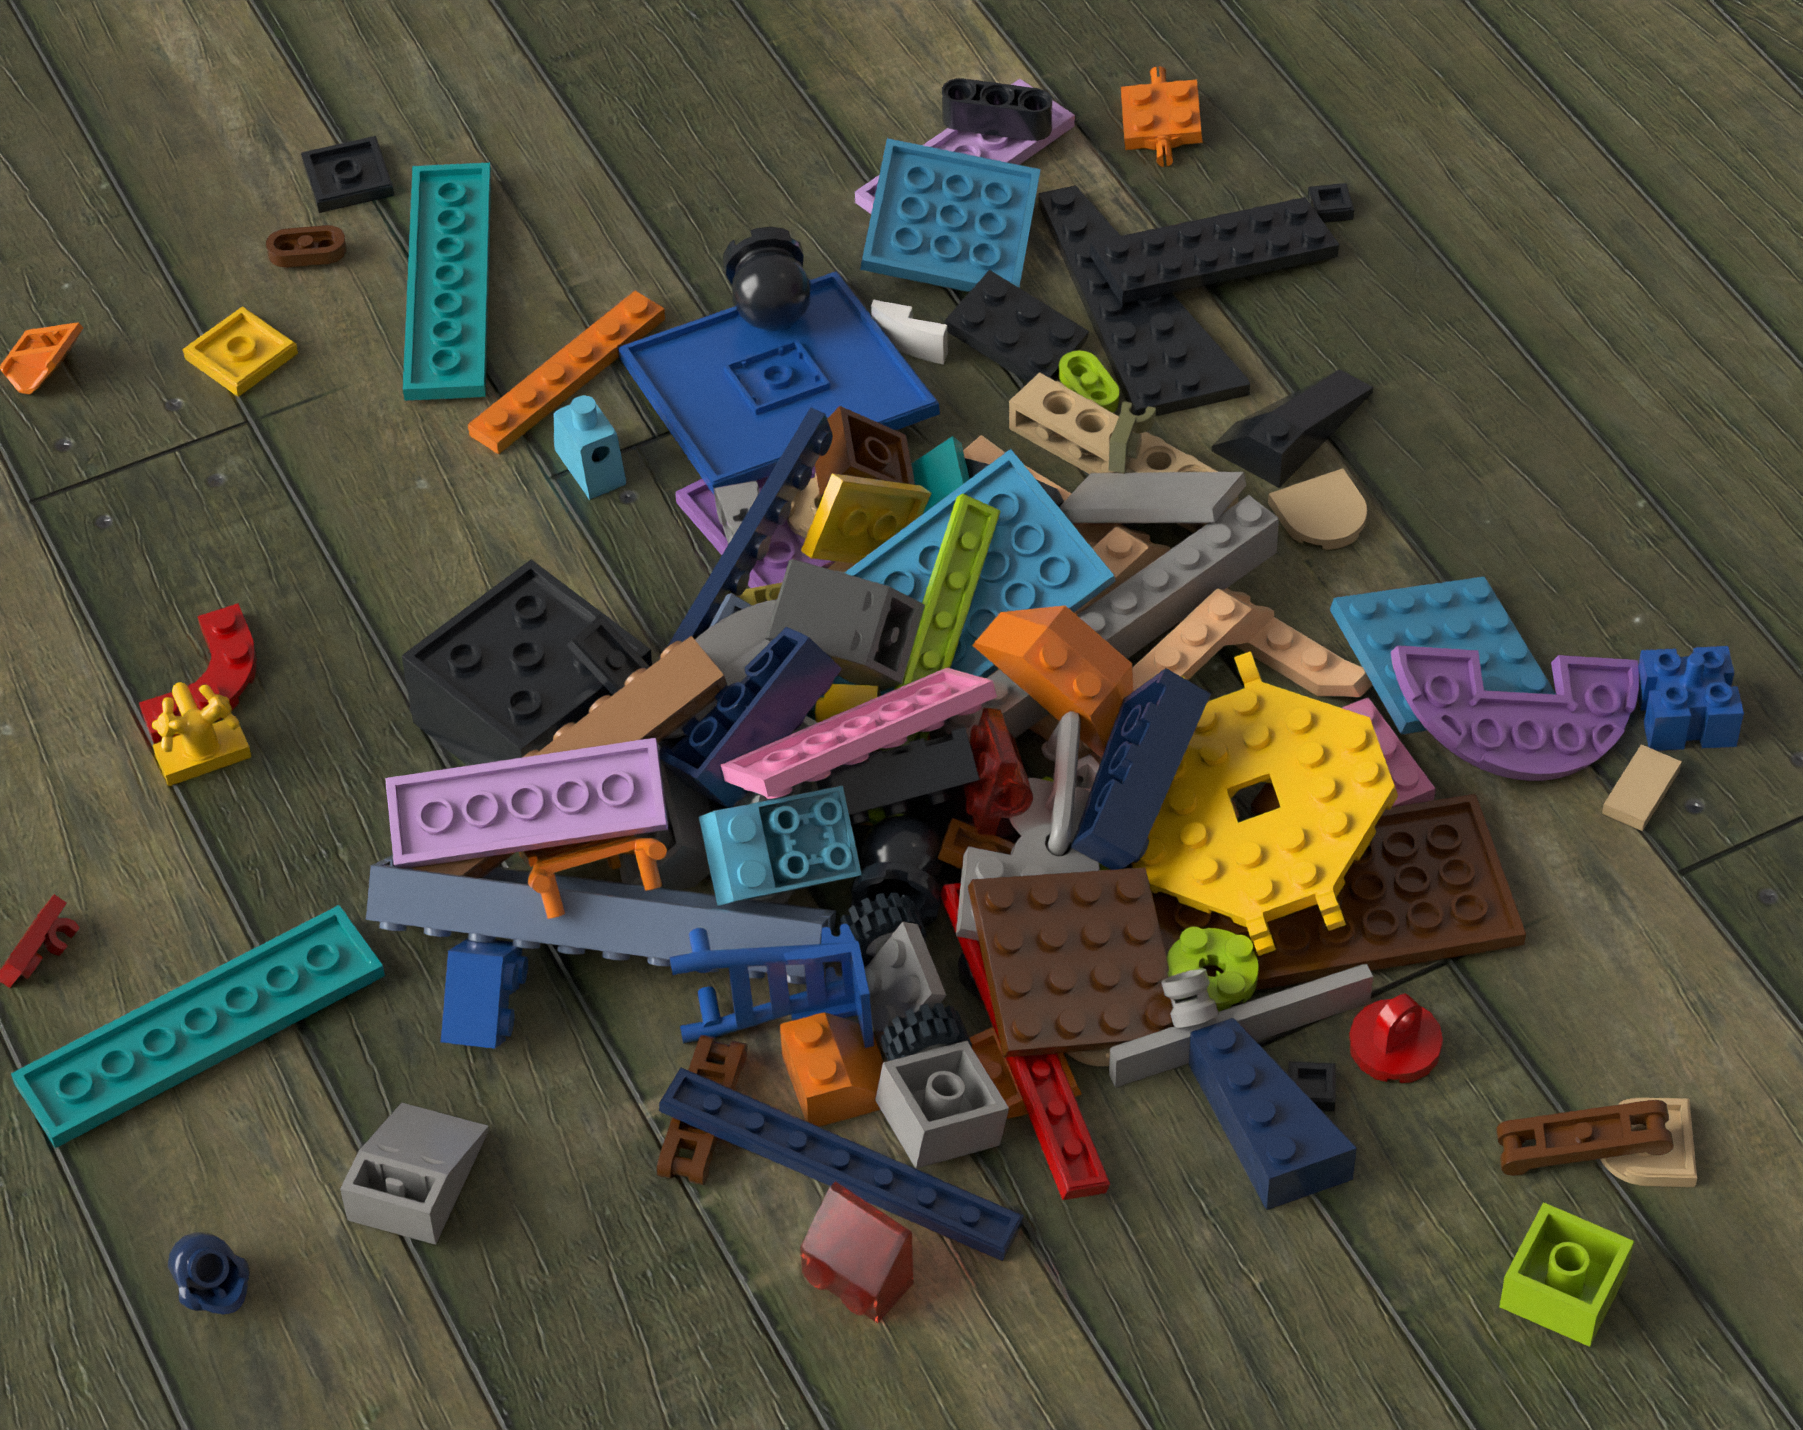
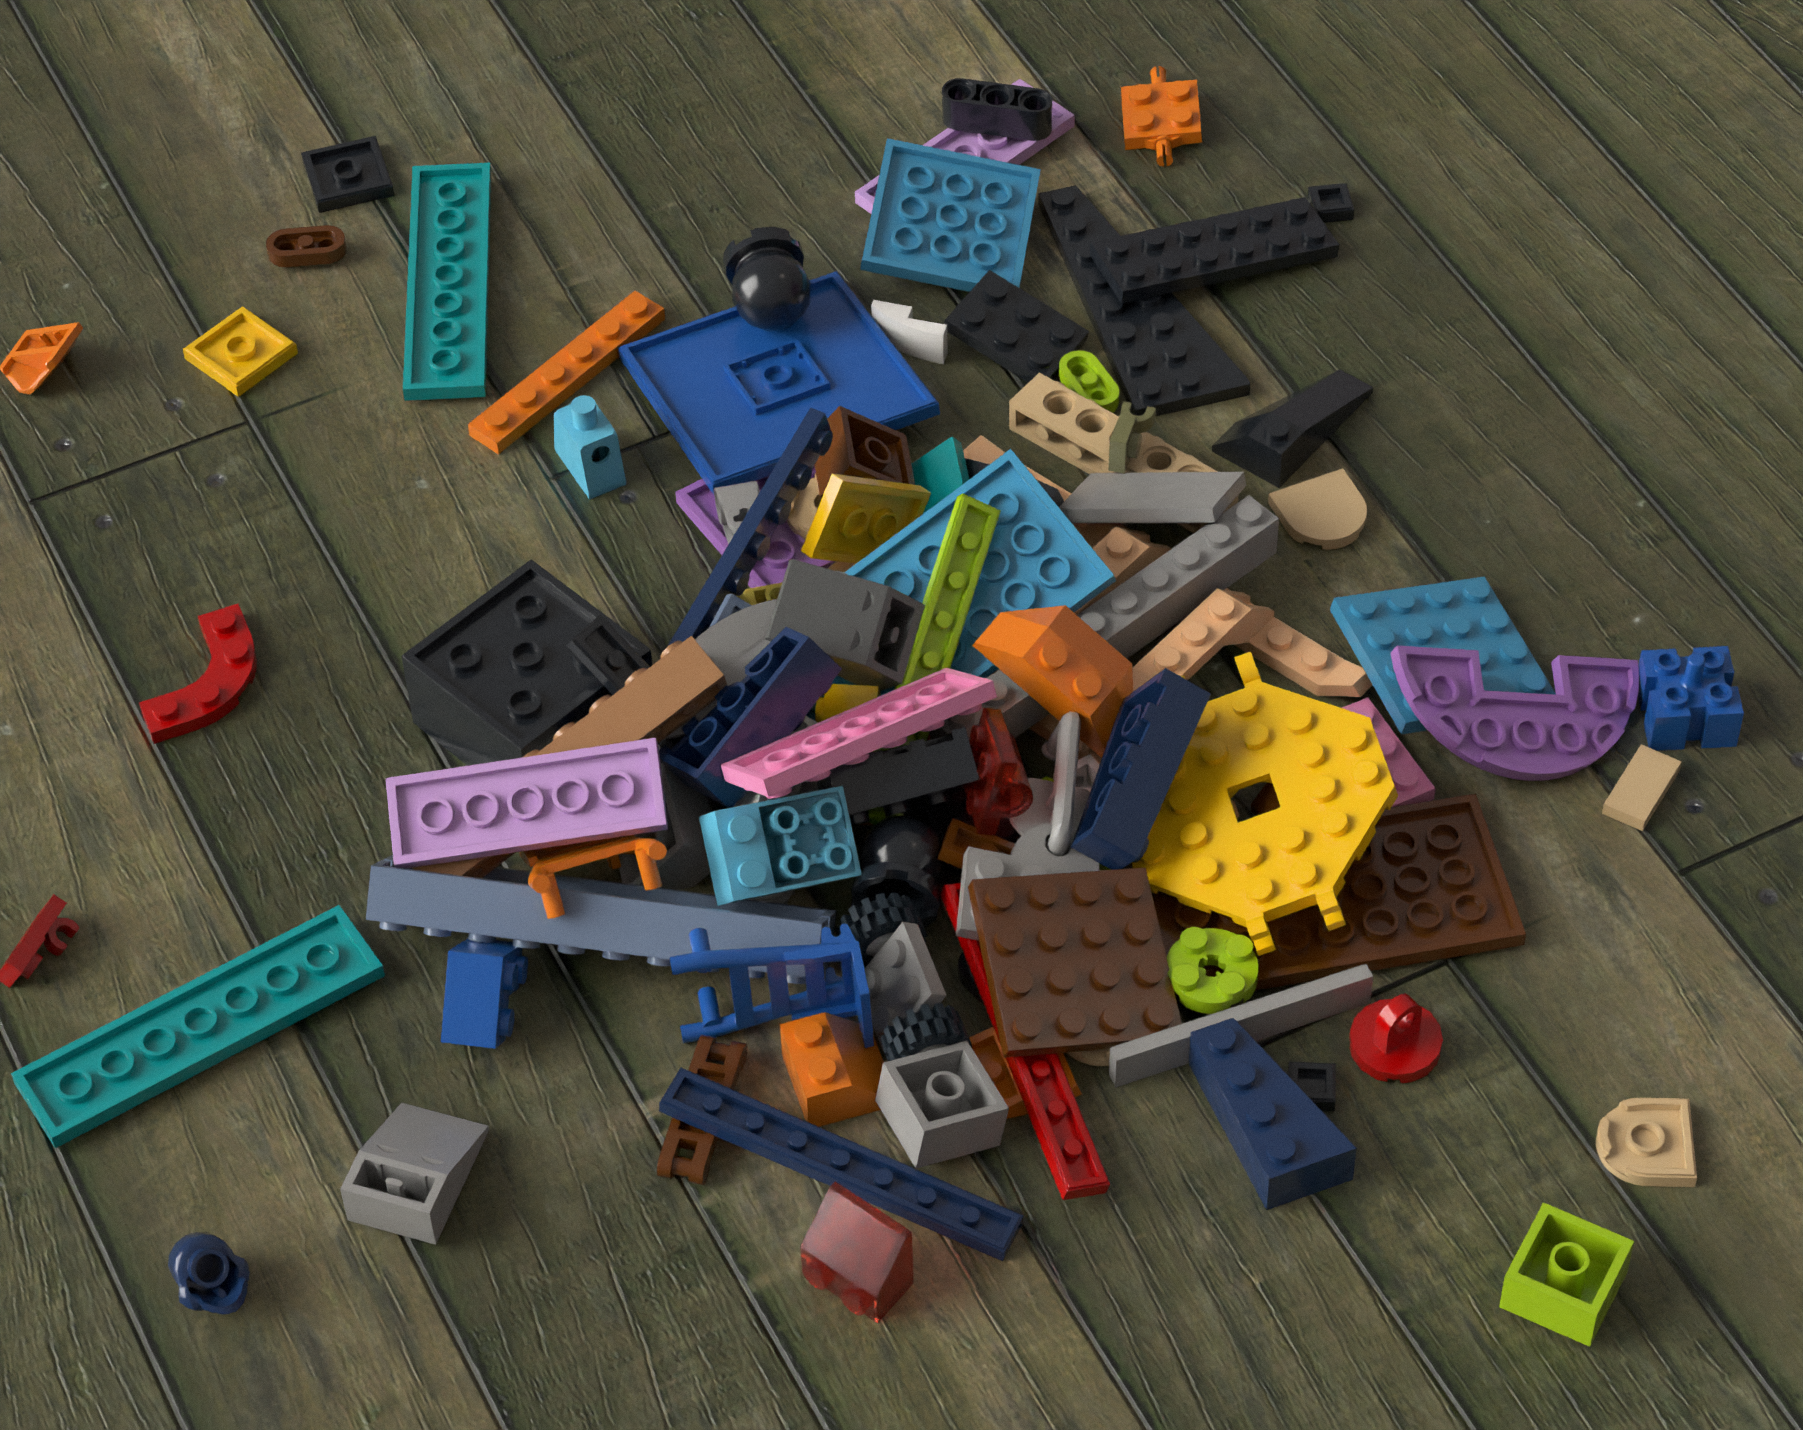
(202, 743): yellow piece -> none
(1190, 998): light grey wheel -> none
(1584, 1135): reddish brown plate -> none

